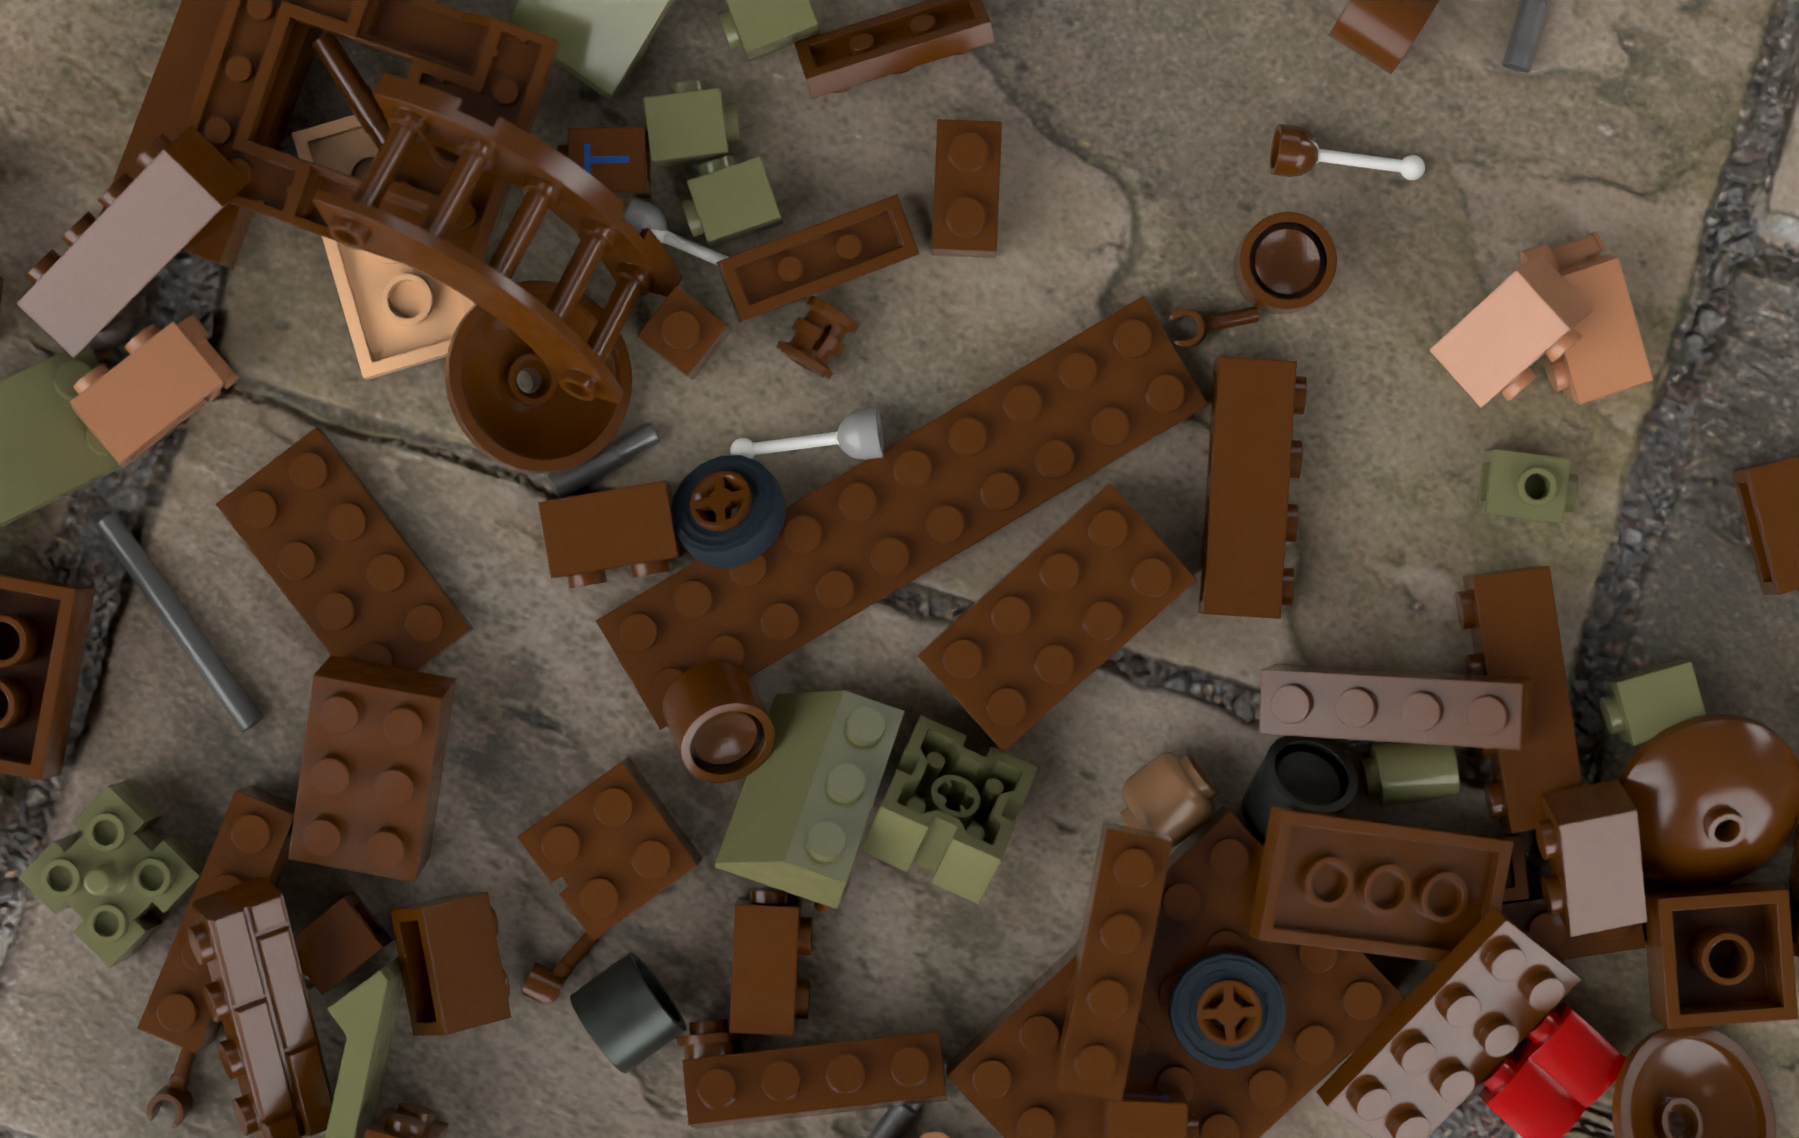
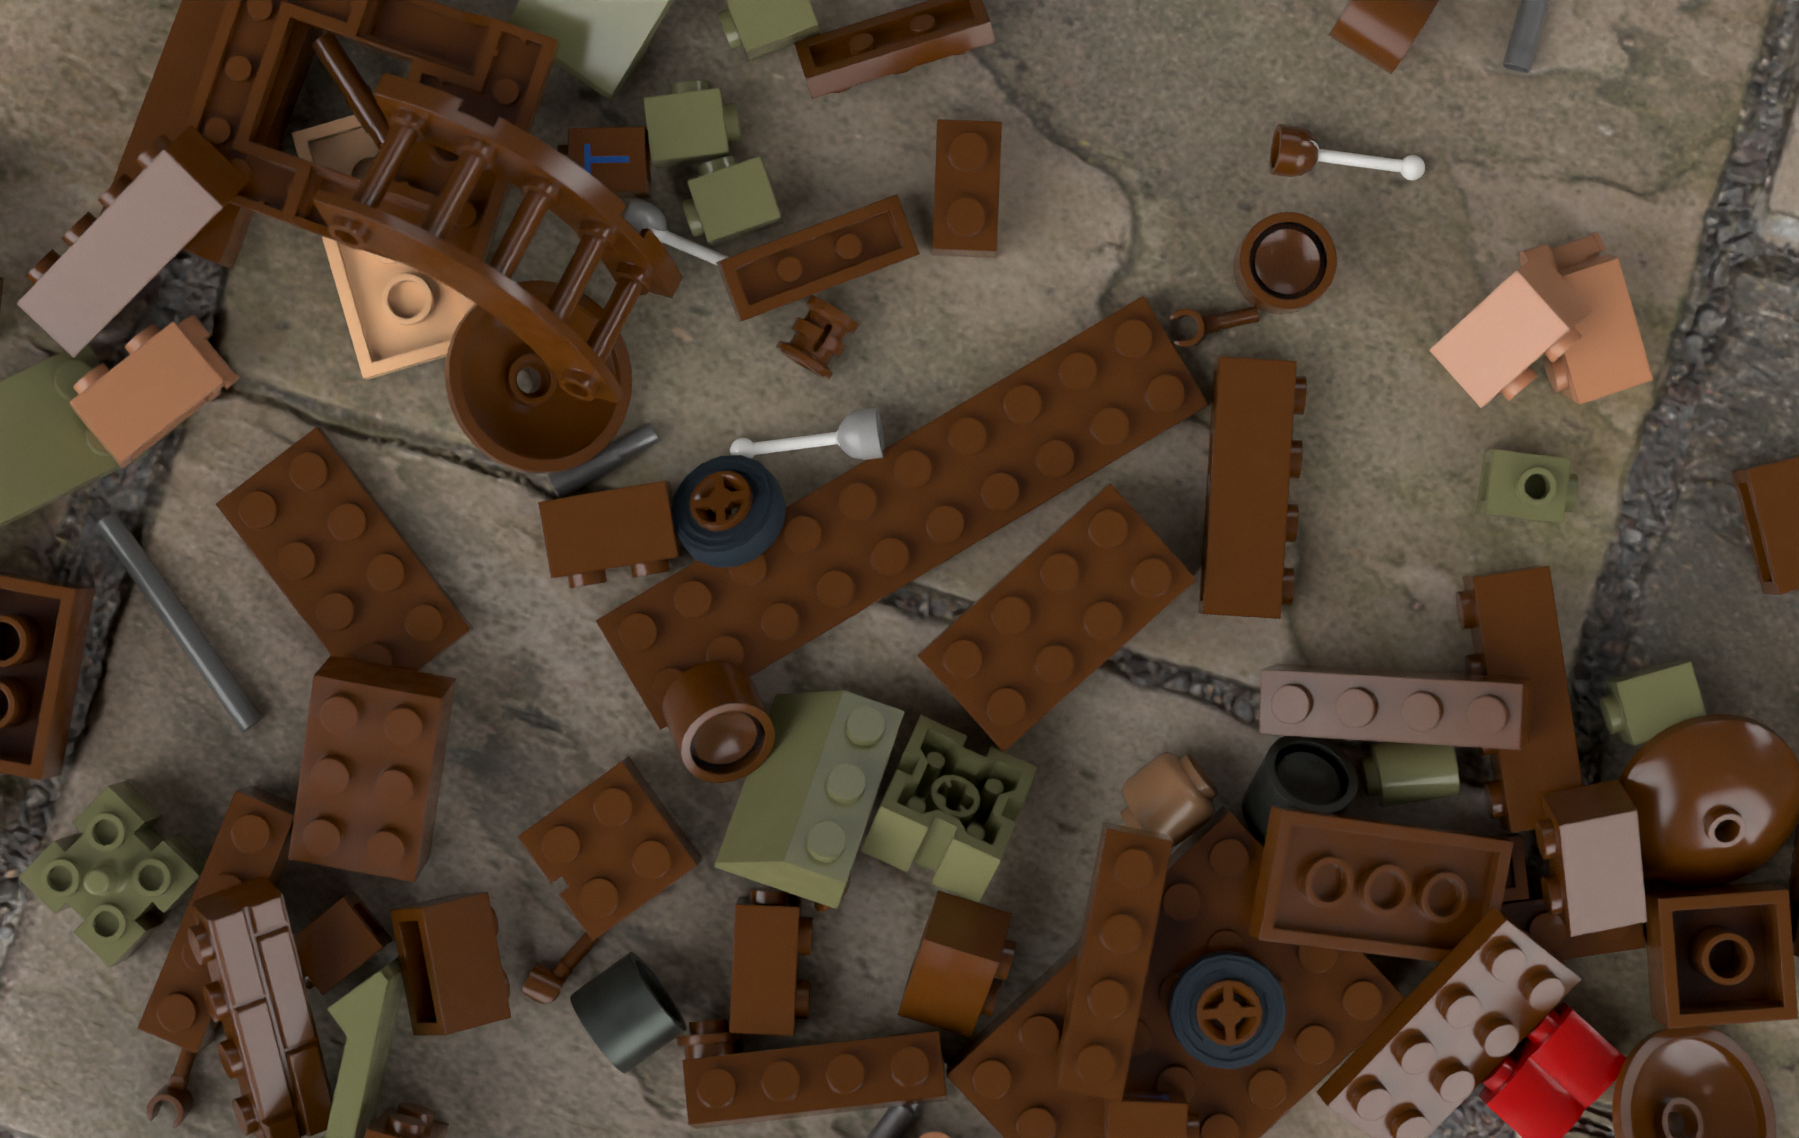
(684, 333): reddish brown brick -> none
(957, 965): none -> reddish brown brick

